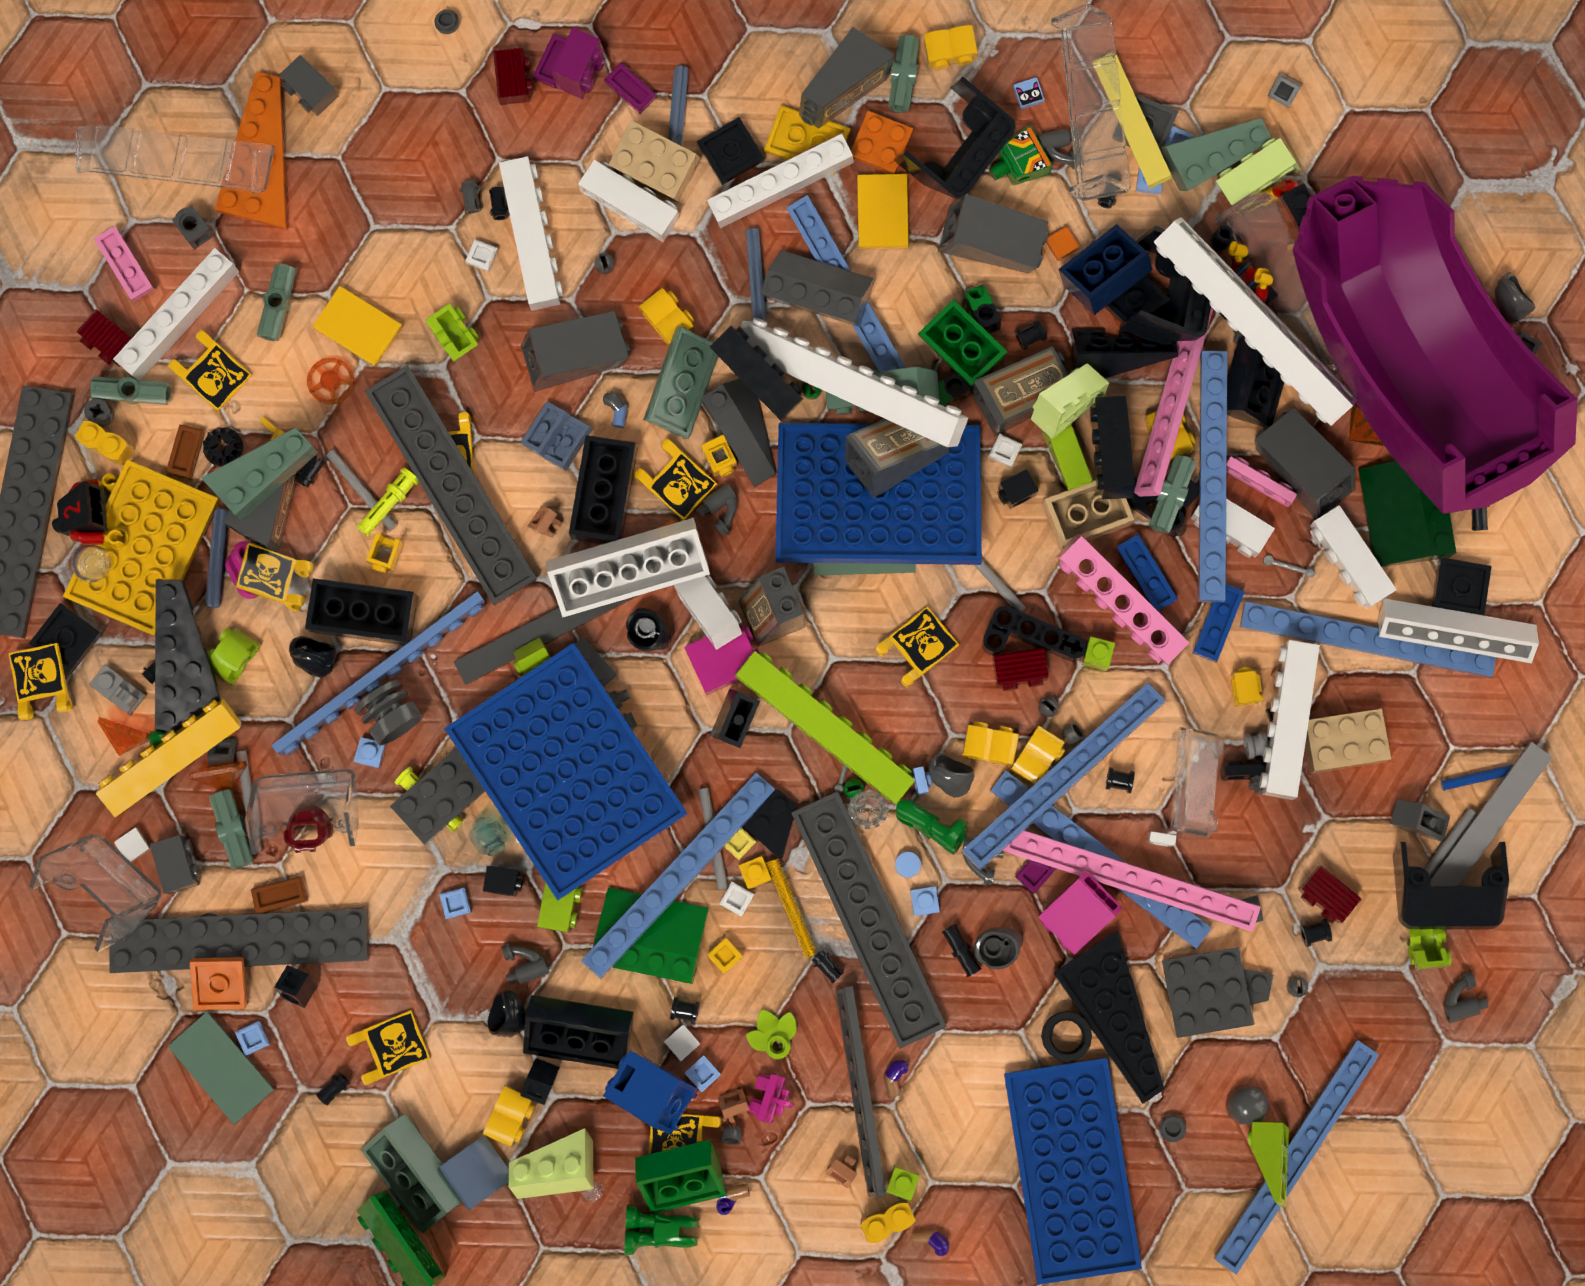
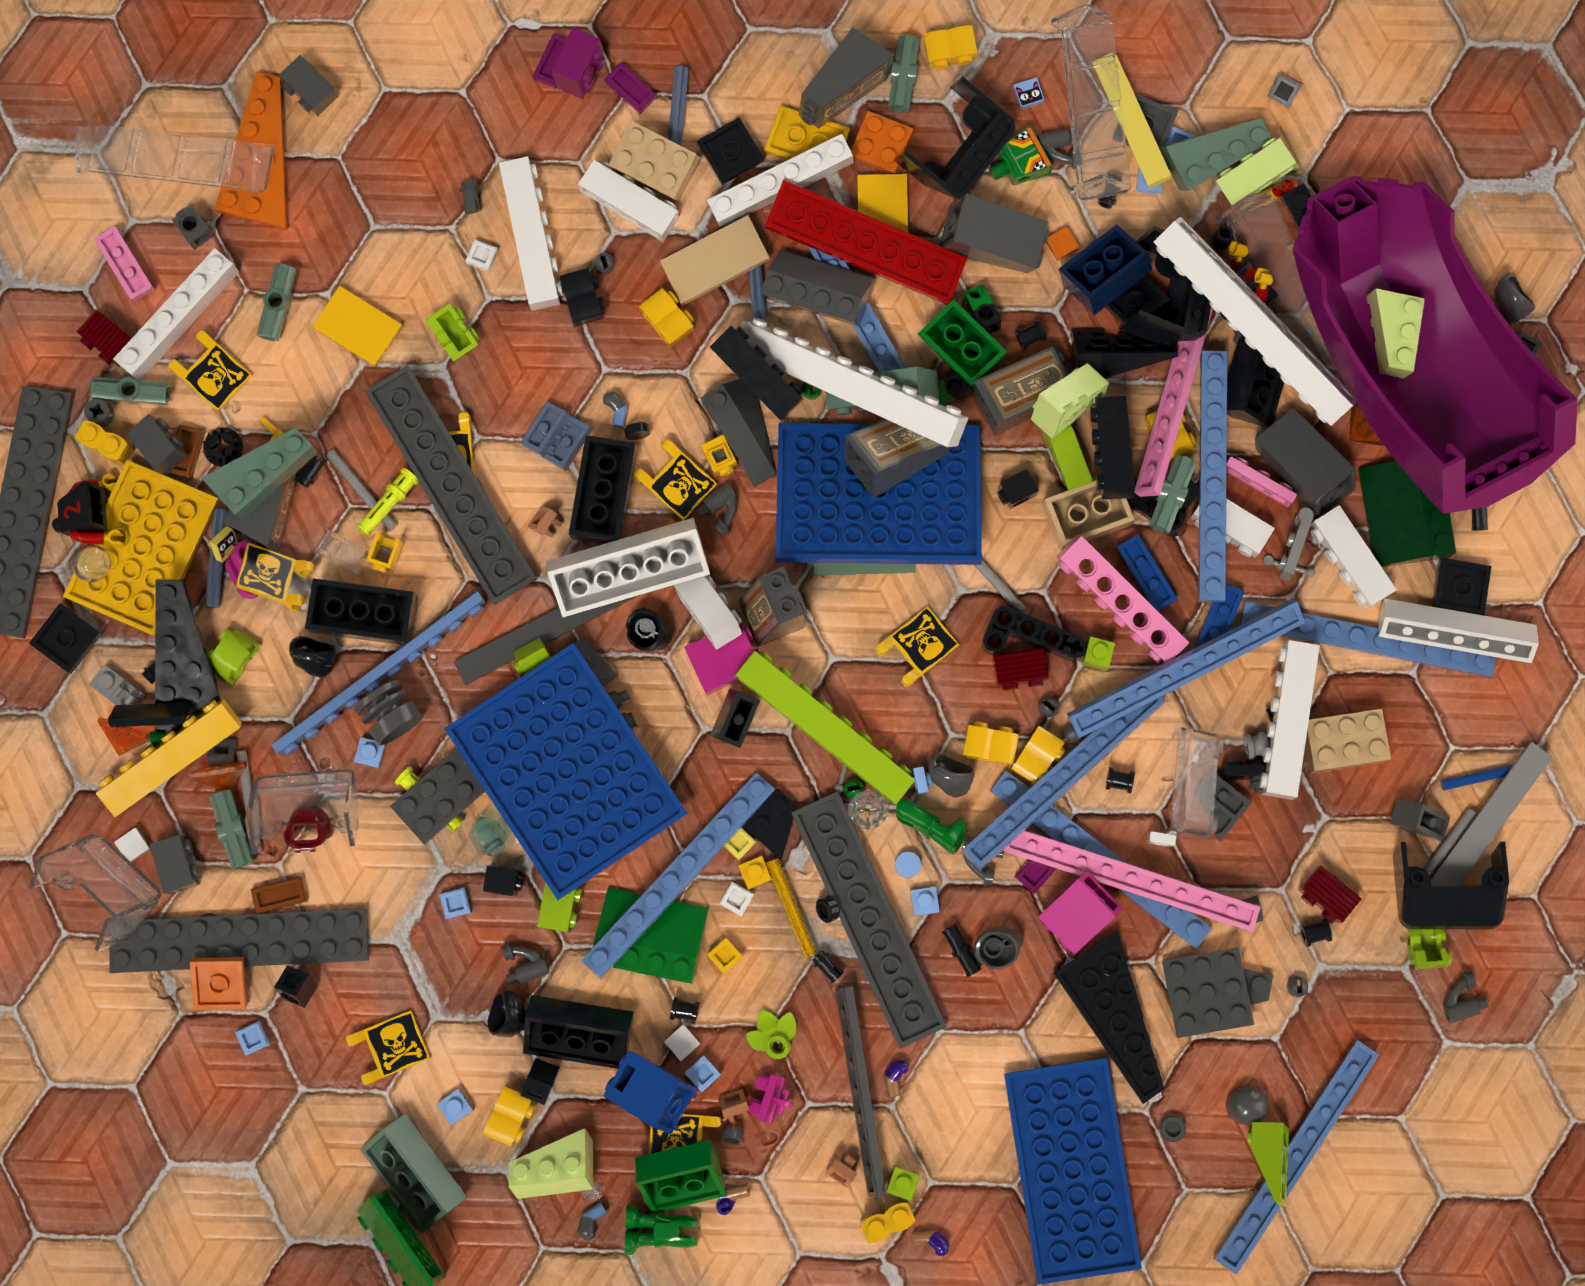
(39, 675): flag -> none
(149, 714): none -> black tile
(157, 444): none -> dark grey brick
(221, 1068): sand green tile -> none
(223, 544): none -> light yellow tile
(330, 380): clear orange wheel -> none
(333, 1088): black pin -> none
(343, 552): none -> clear slope
(446, 22): dark grey plate -> none
(455, 1107): none -> light blue plate
(476, 1172): sand blue slope -> none
(498, 202): black pin -> none
(511, 76): dark red brick -> none
(574, 349): dark grey slope -> none
(581, 297): none -> black brick
(587, 1221): none -> arm
(637, 431): none -> black tile
(681, 383): sand green tile -> none
(715, 260): none -> tan tile
(717, 860): light grey bar -> none
(827, 909): none -> black tile
(865, 242): none -> red plate
(1005, 450): white tile -> none
(1085, 1030): black tyre -> none
(1185, 668): none -> medium blue plate
(1228, 807): none -> dark grey wing
(1246, 687): yellow window -> none
(1295, 542): none -> light grey plate
(1396, 330): none -> yellowish green wedge

